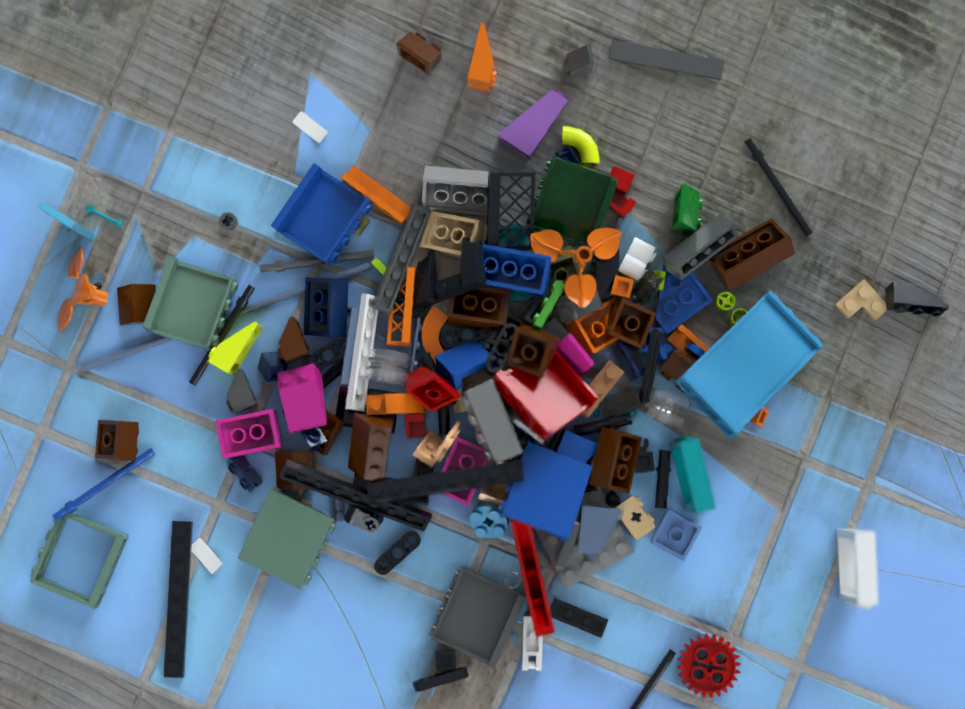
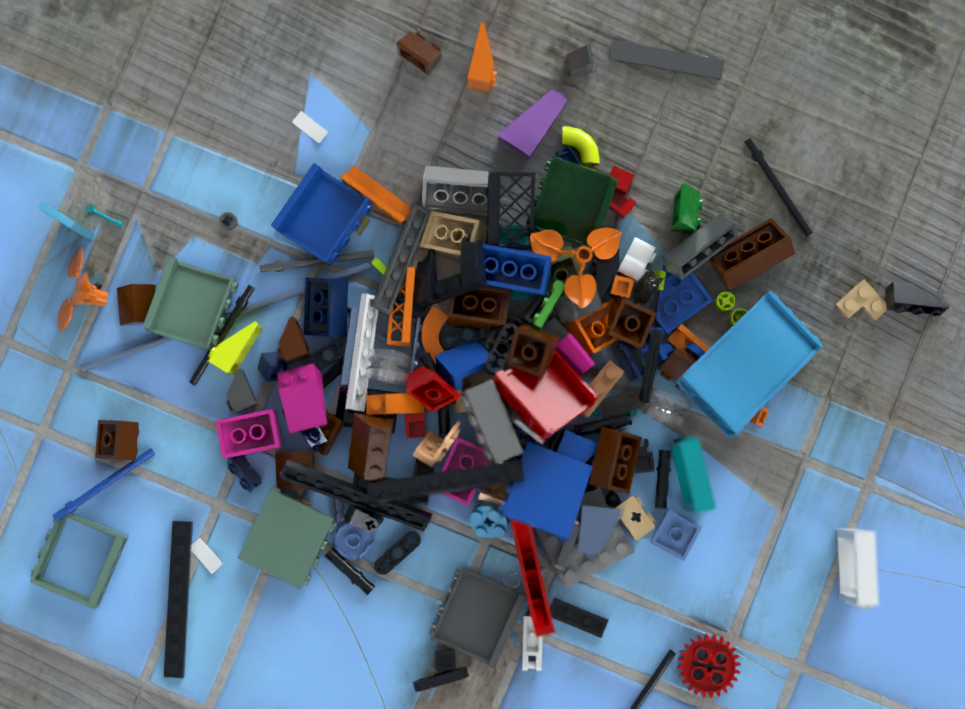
(352, 542): none -> medium blue tile
(352, 573): none -> black pin

